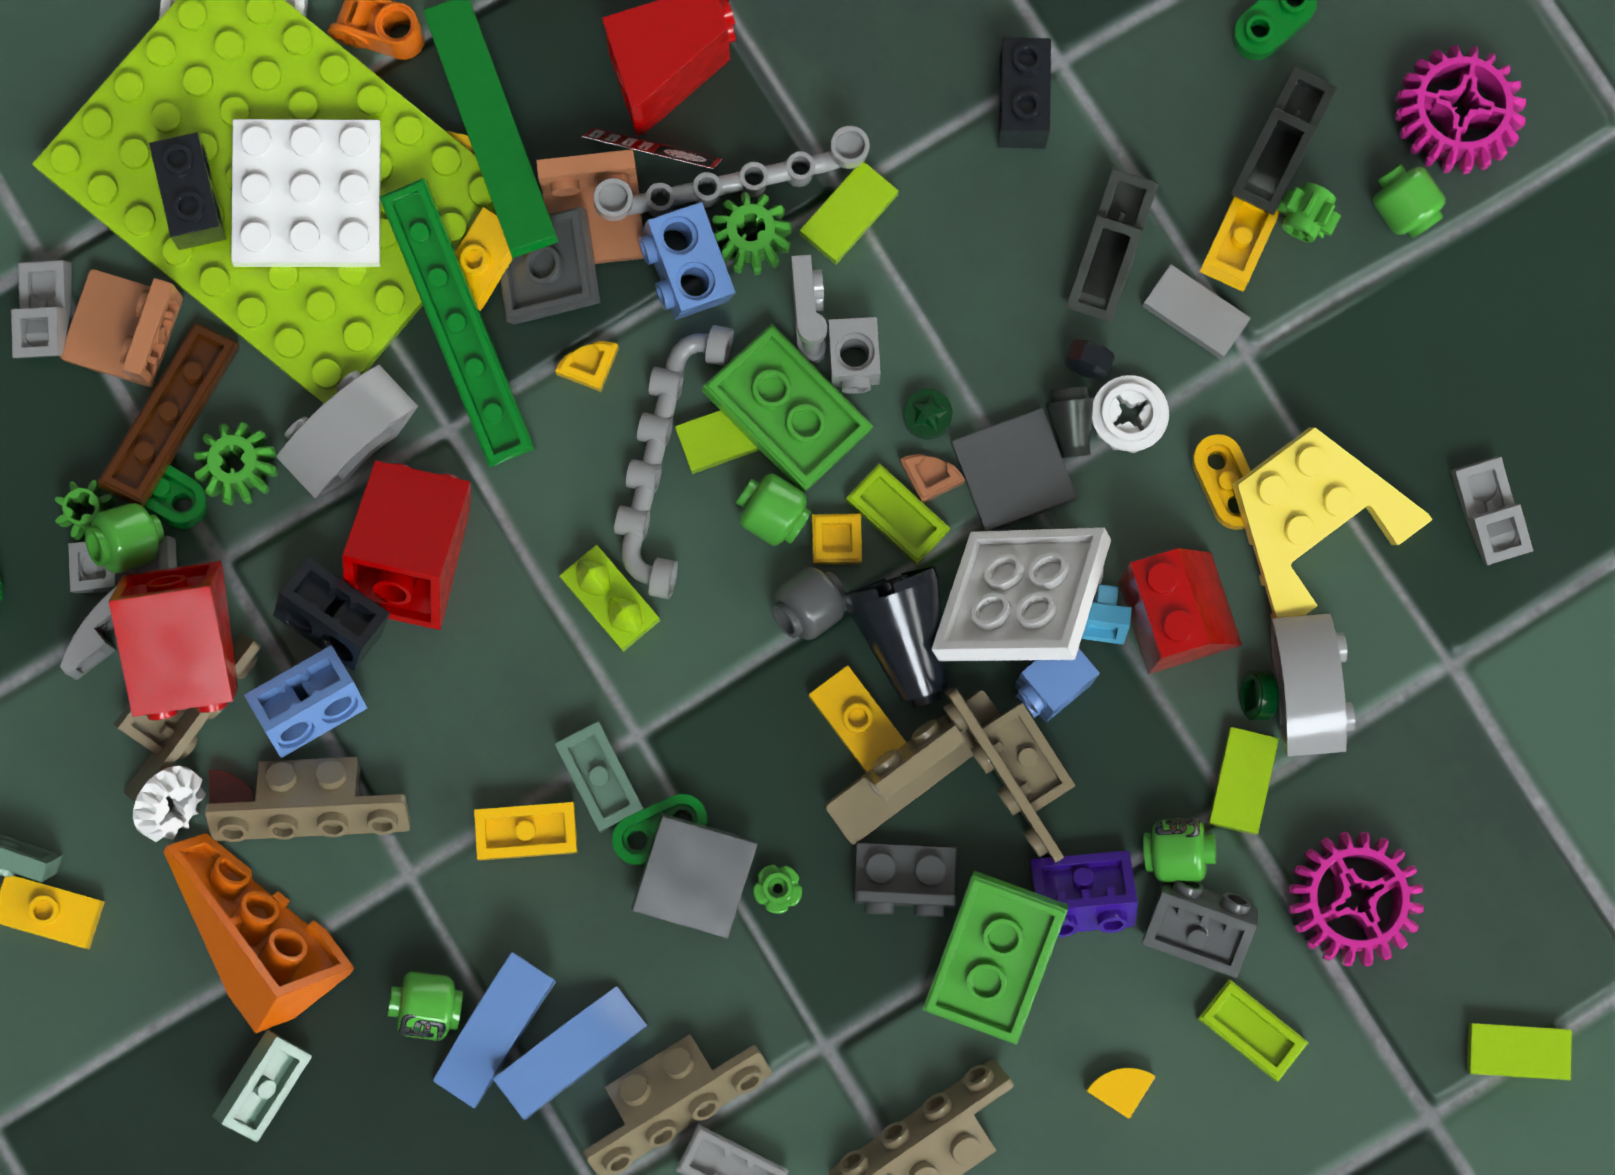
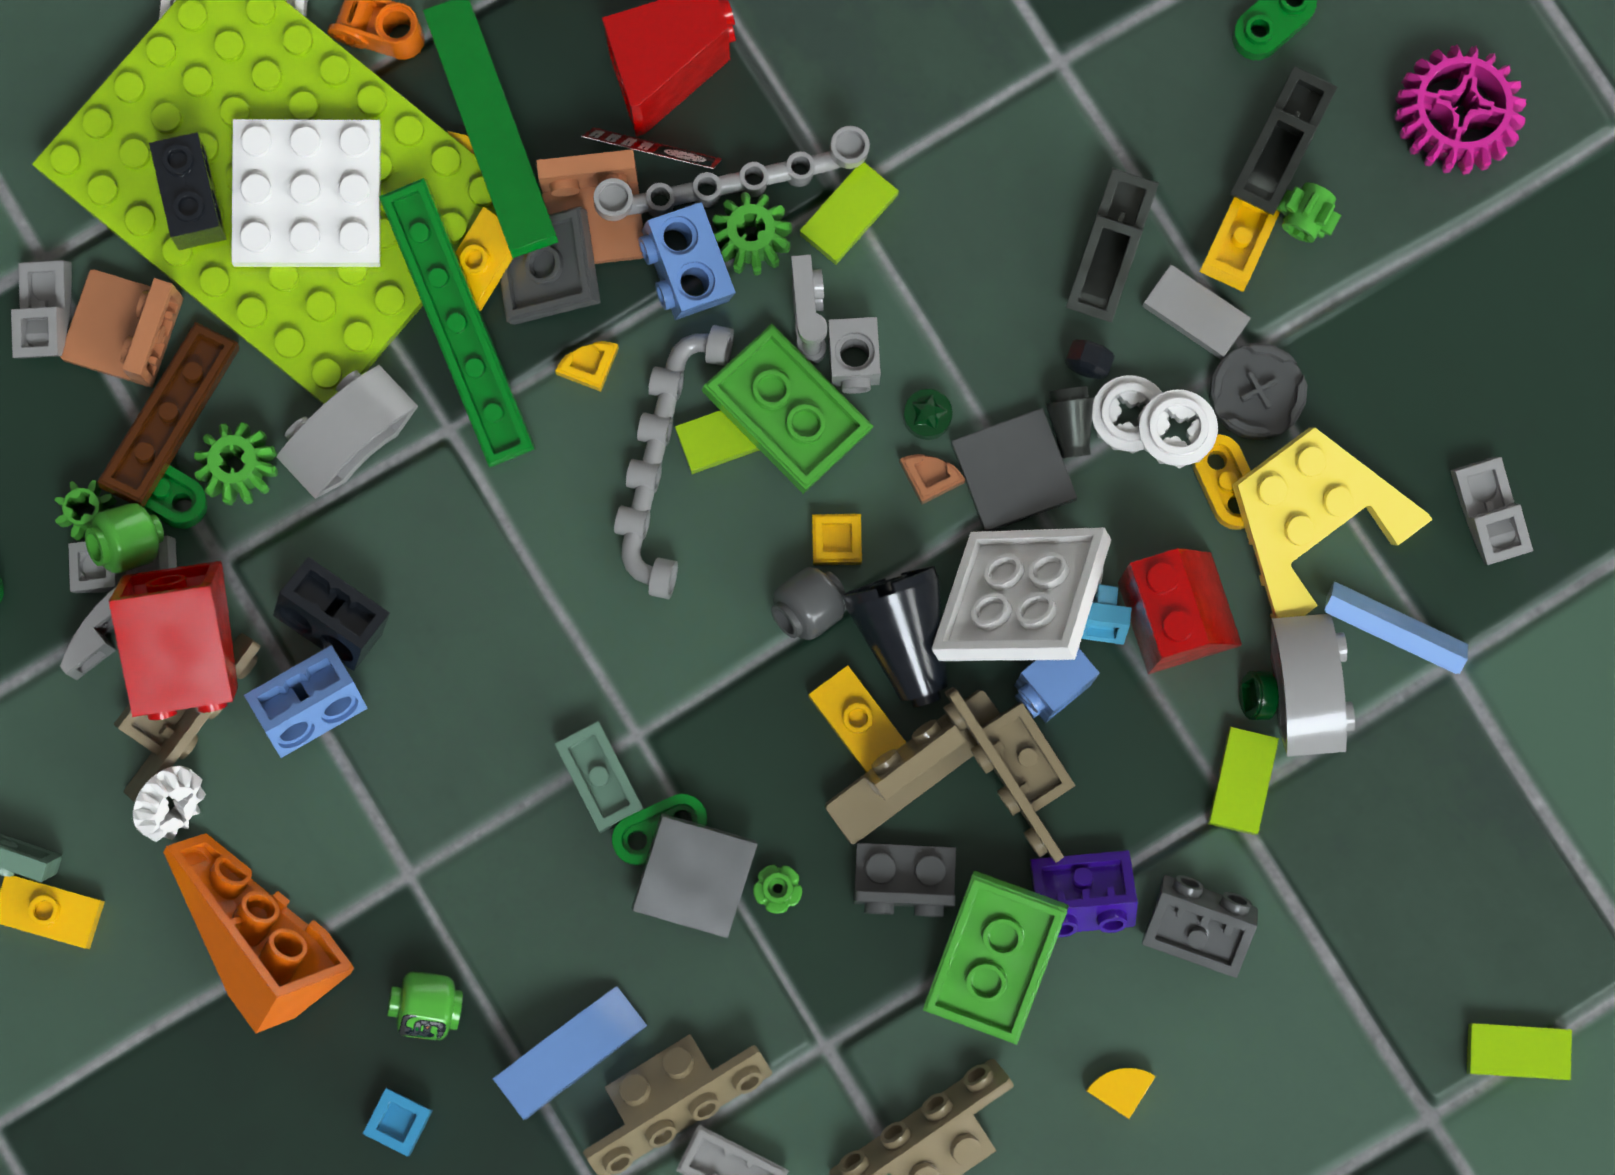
(228, 788): clear red tile -> none
(262, 1086): plate -> none
(308, 800): dark tan bracket -> none
(397, 1122): none -> dark azure plate
(408, 541): red slope -> none
(494, 1030): medium blue slope -> none
(525, 831): yellow plate -> none
(609, 598): lime tile -> none
(772, 509): bright green head -> none
(898, 514): lime tile -> none
(1024, 92): black brick -> none
(1179, 850): bright green head -> none
(1183, 407): none -> white gear
(1252, 1030): lime tile -> none
(1258, 391): none -> dark grey tile
(1367, 919): dark pink gear -> none
(1396, 628): none -> light blue tile
(1409, 200): bright green head -> none

